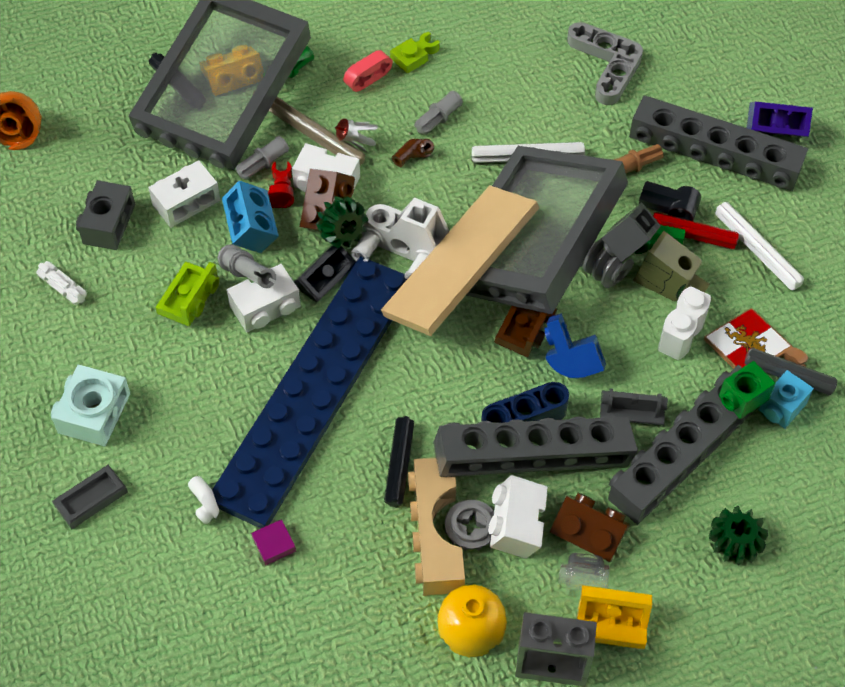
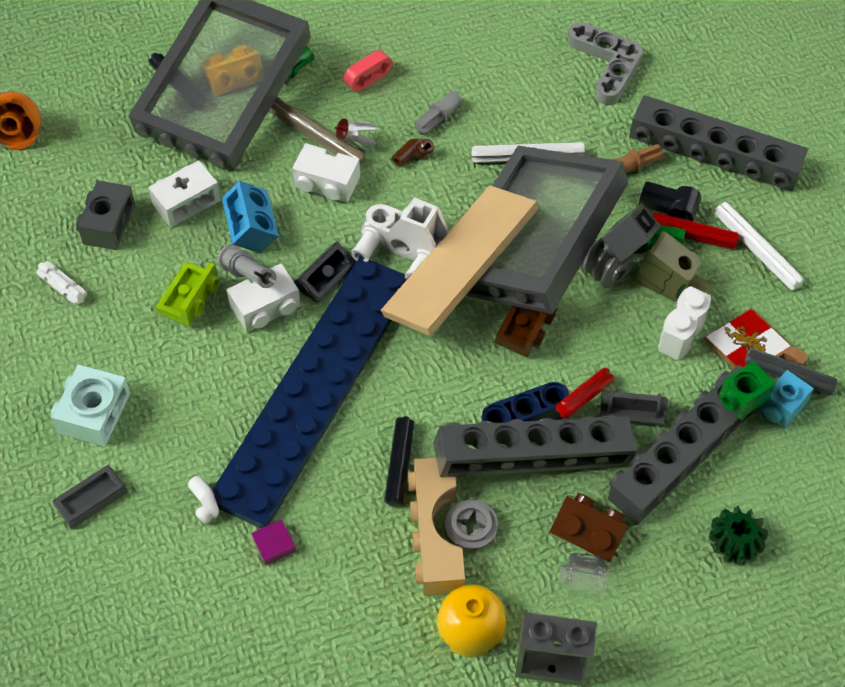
(262, 158): light grey axle -> none
(281, 193): red piece -> none
(322, 188): reddish brown bracket -> none
(342, 221): dark green gear -> none
(413, 54): lime plate -> none
(515, 517): white brick -> none
(571, 358): blue brick -> none
(584, 393): none -> red axle
(619, 615): yellow bracket -> none
(779, 119): dark purple brick -> none

